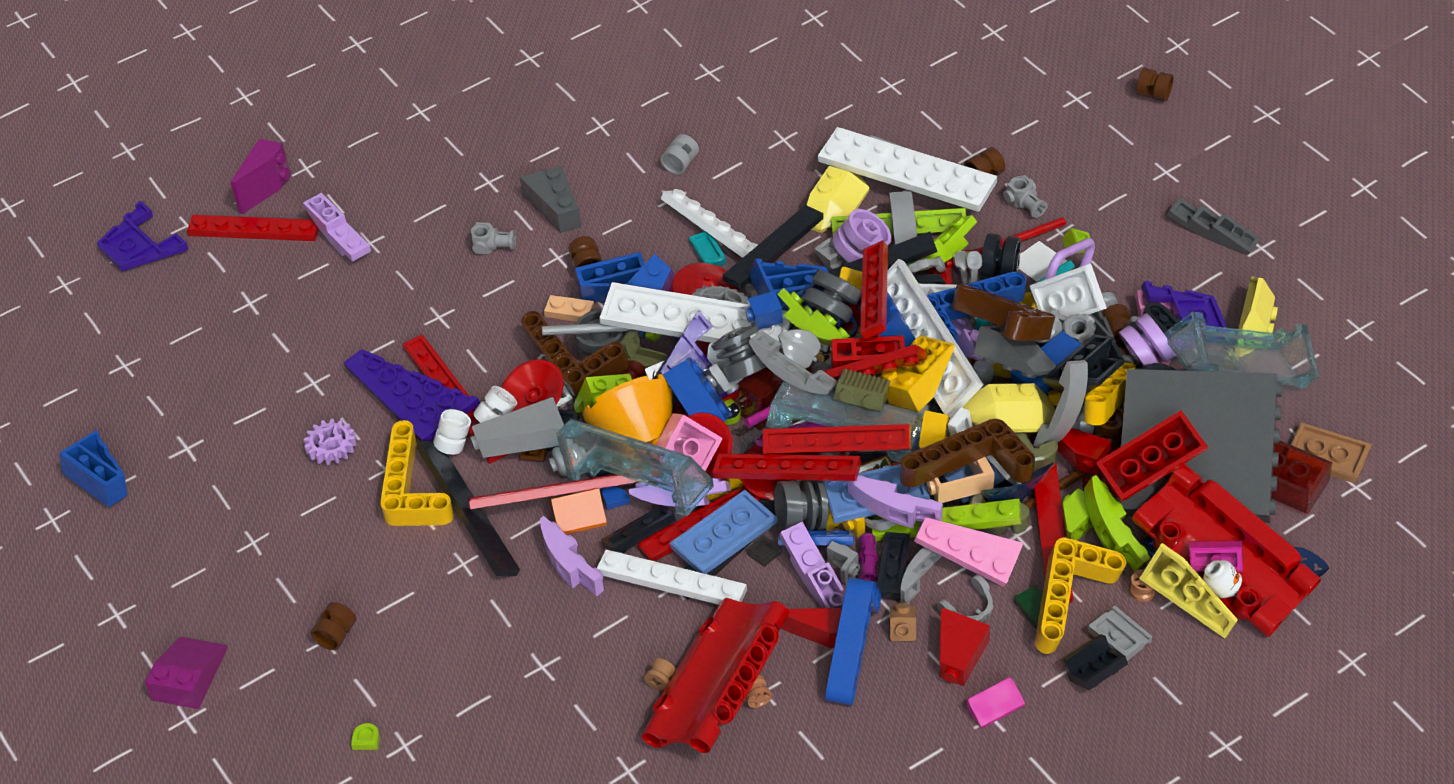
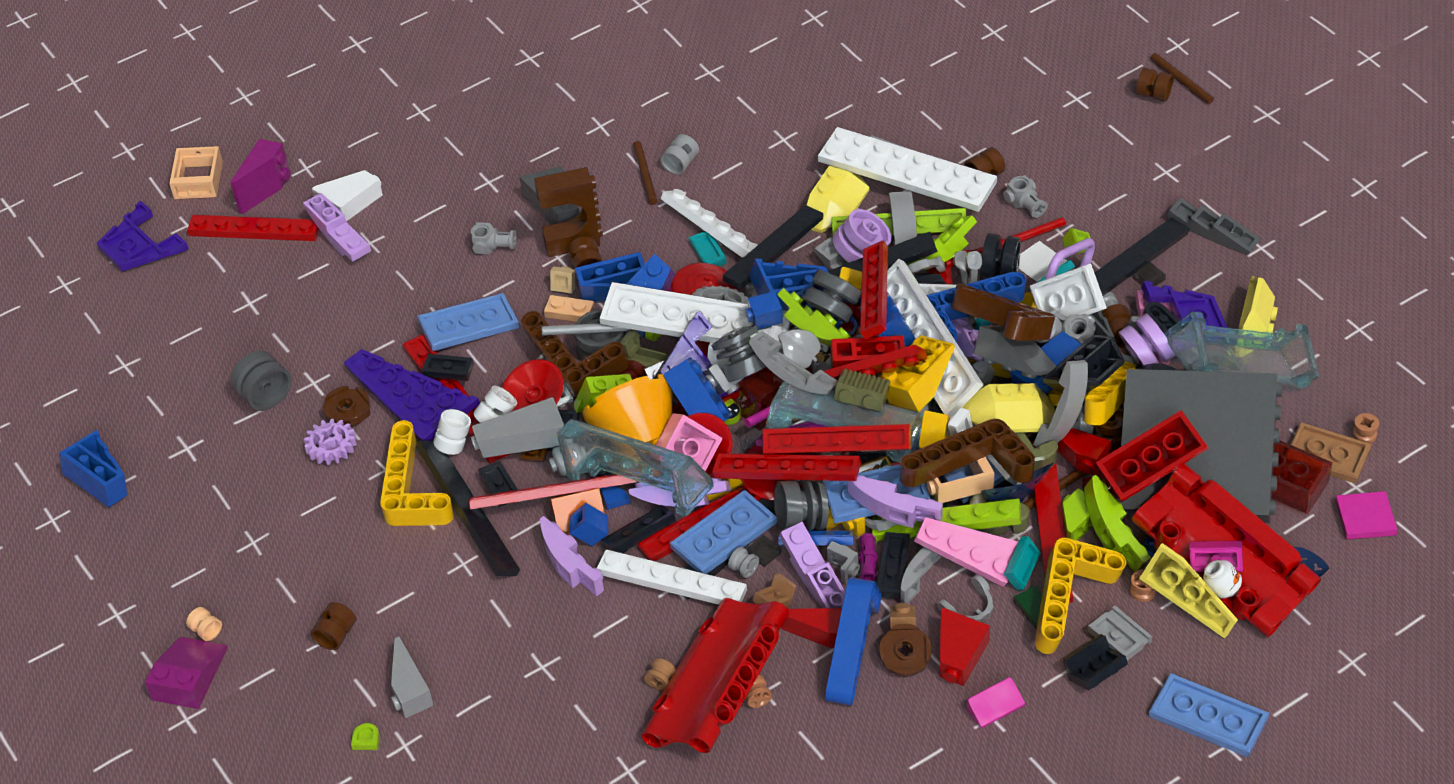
(196, 186): none -> light nougat window
(204, 624): none -> light nougat wheel
(261, 380): none -> dark grey wheel
(351, 192): none -> white slope
(356, 399): none -> reddish brown plate
(408, 686): none -> light grey slope
(448, 367): none -> black plate
(468, 322): none -> medium blue tile
(496, 479): none -> black plate
(563, 279): none -> tan tile
(569, 188): none -> reddish brown arch
(588, 524): none -> blue brick
(645, 173): none -> reddish brown bar
(743, 562): none -> light grey wheel
(780, 591): none -> medium nougat bracket
(895, 661): none -> reddish brown plate
(1022, 563): none -> teal tile
(1140, 254): none -> black tile
(1151, 274): none -> clear smoke tile
(1182, 78): none -> reddish brown bar
(1209, 715): none -> medium blue tile
(1365, 427): none -> nougat wheel
(1366, 515): none -> dark pink tile

